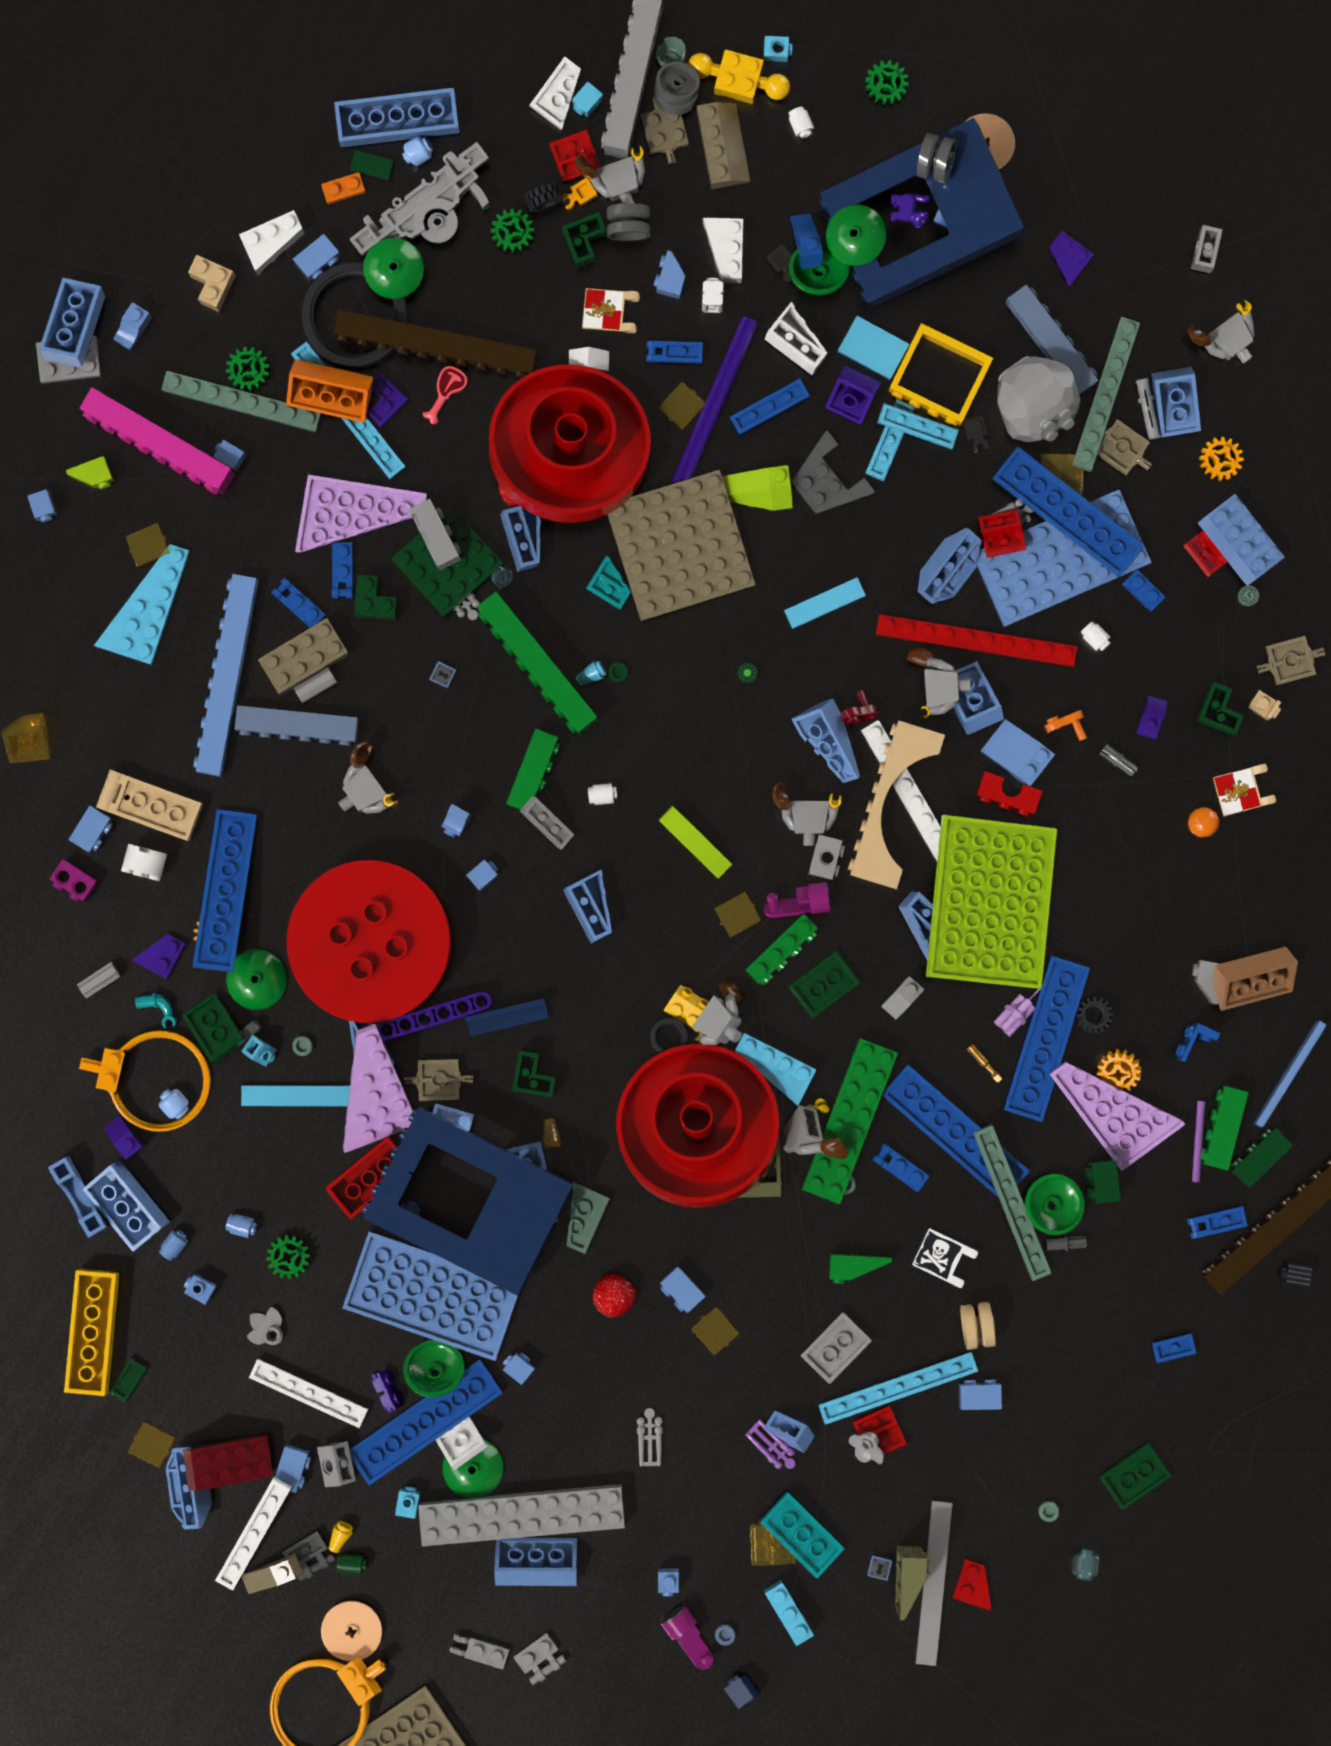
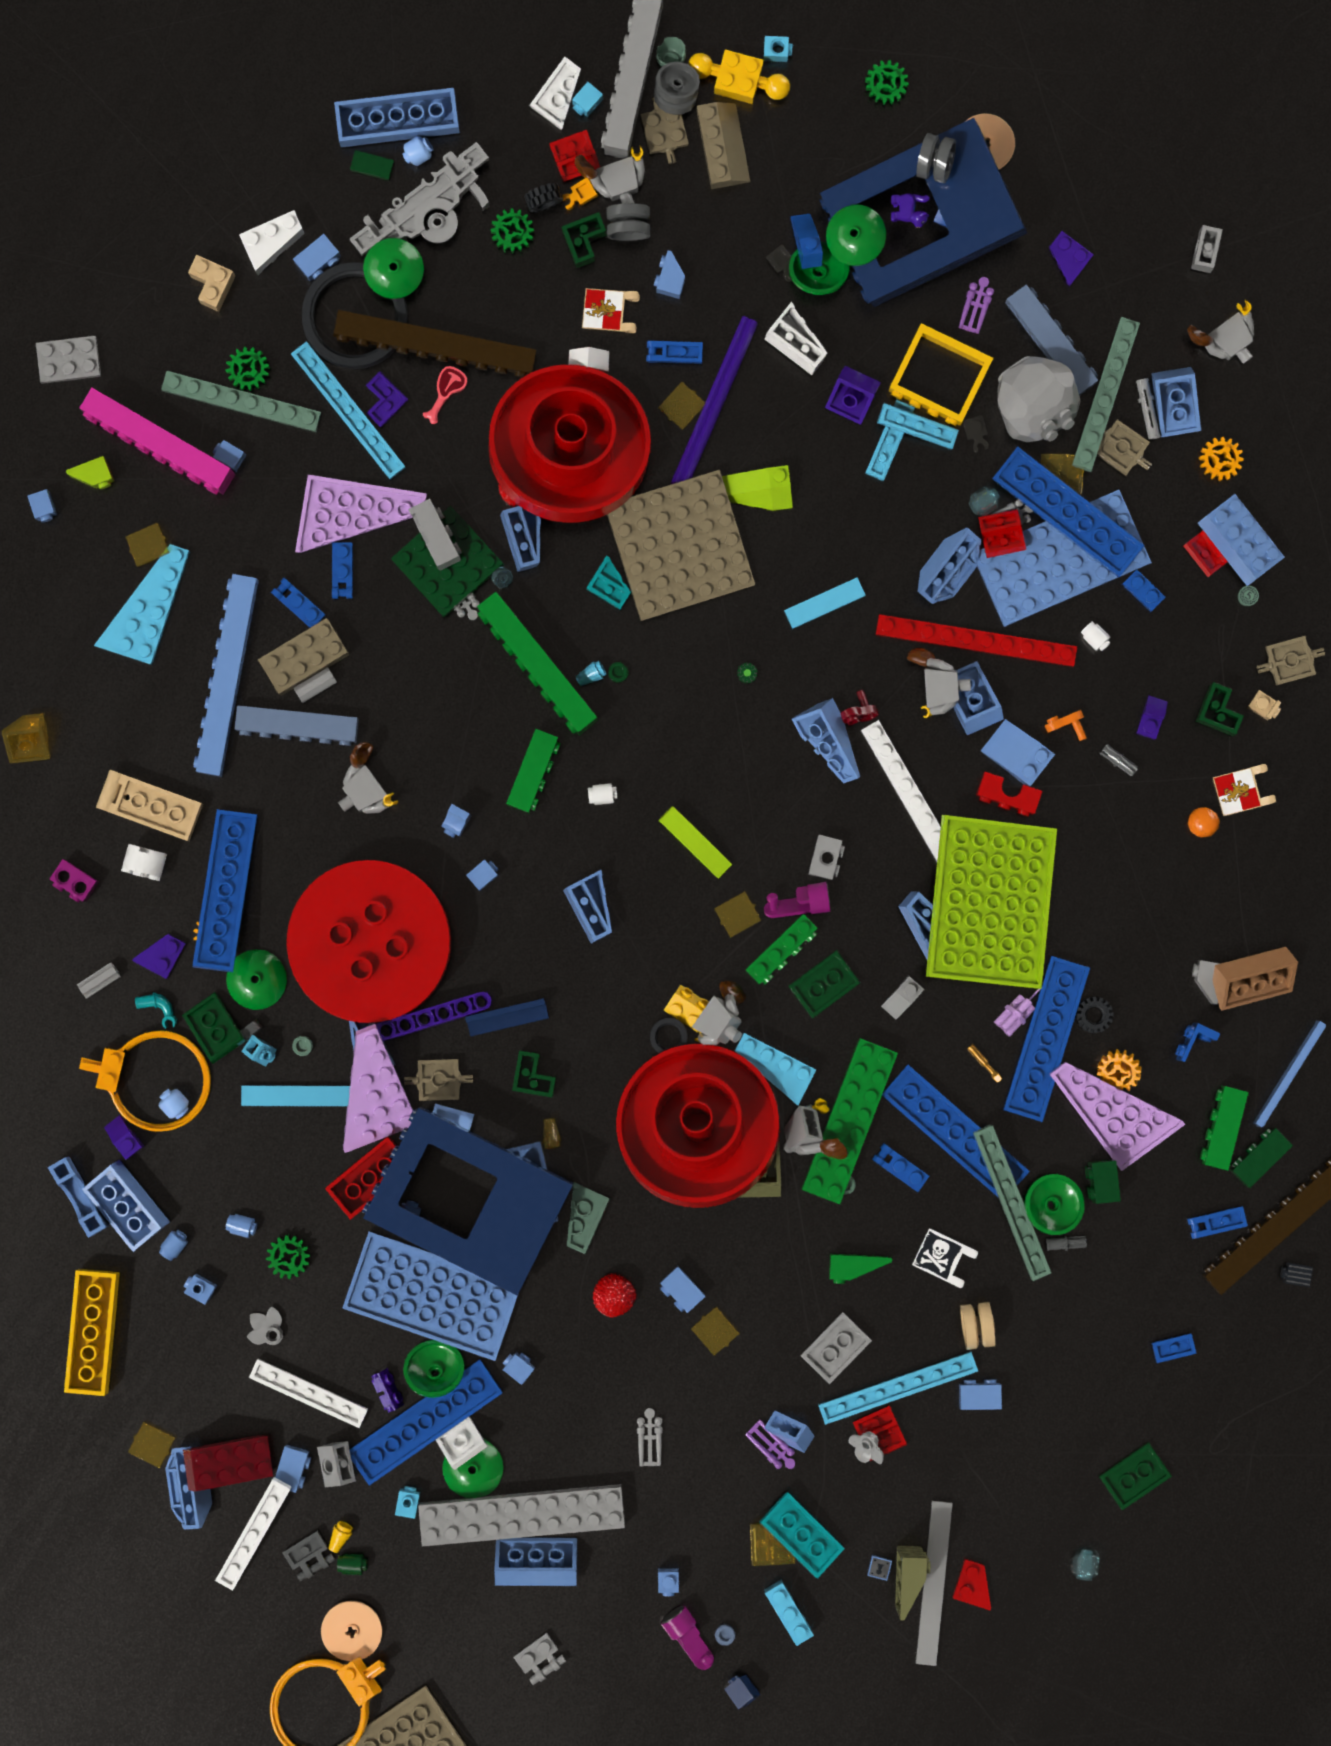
(72, 322): medium blue brick -> none
(91, 830): medium blue brick -> none
(128, 1379): dark green tile -> none
(132, 326): medium blue arch -> none
(272, 1574): dark tan slope -> none
(329, 390): orange slope -> none
(343, 188): orange plate -> none
(371, 605): dark green brick -> none
(443, 674): tile -> none
(481, 1651): light grey hinge -> none
(546, 822): light grey plate -> none
(712, 296): white brick -> none
(726, 241): white wedge -> none
(769, 407): blue plate -> none
(801, 122): white brick -> none
(806, 816): light grey torso -> none
(821, 486): dark grey wing -> none
(872, 857): tan arch -> none
(873, 347): medium azure tile -> none
(983, 283): none -> medium lavender piece
(984, 501): none -> clear light blue head
(1048, 1511): sand green tile -> none
(1198, 1141): medium lavender bar -> none

